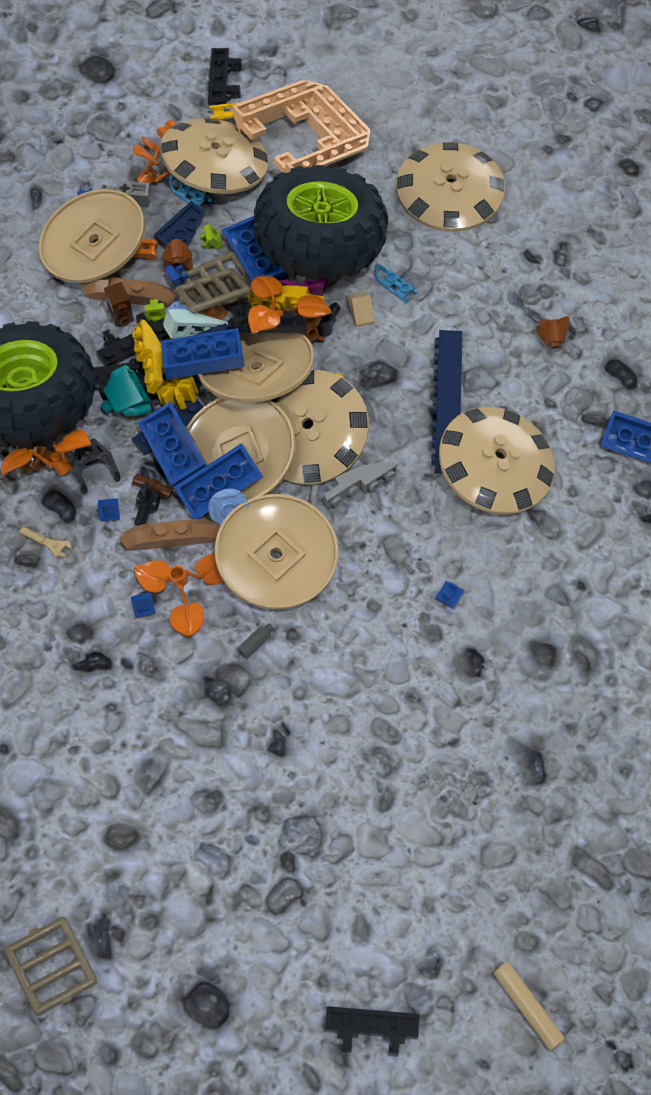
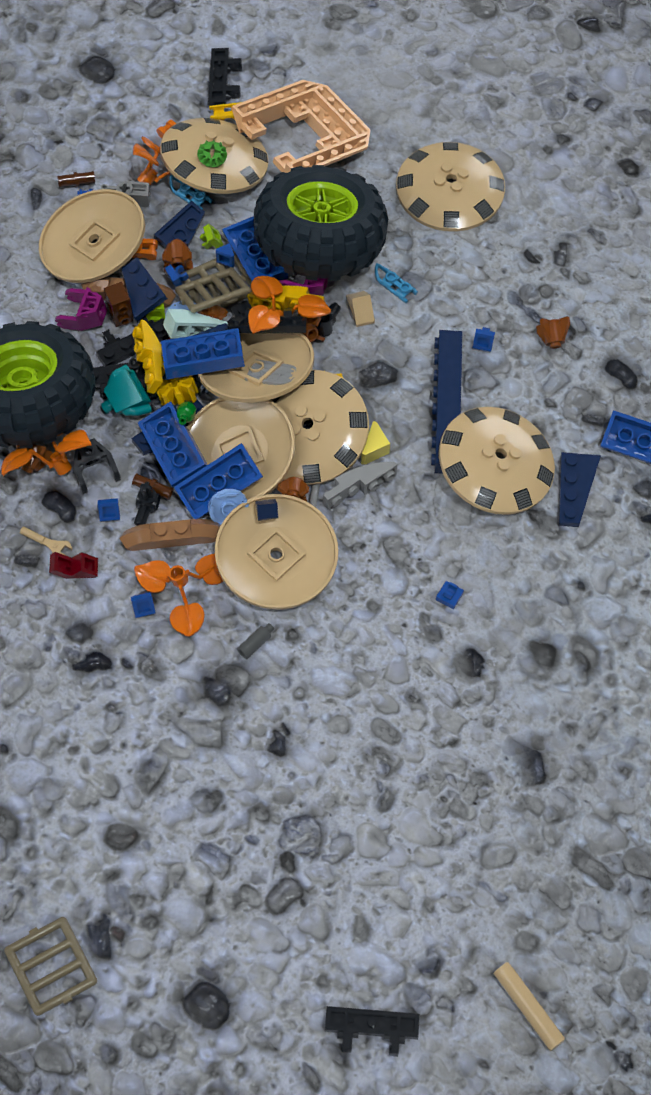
(76, 179): none -> reddish brown pin
(76, 567): none -> dark red slope
(90, 312): none -> magenta piece
(142, 289): none -> dark blue wing
(186, 412): none -> green plant
(219, 156): none -> bright green gear
(225, 255): none -> blue slope
(266, 509): none -> dark blue slope
(278, 377): none -> light grey window
(294, 487): none -> dark orange brick
(376, 445): none -> light yellow slope
(483, 339): none -> blue tile
(576, 479): none -> dark blue wing

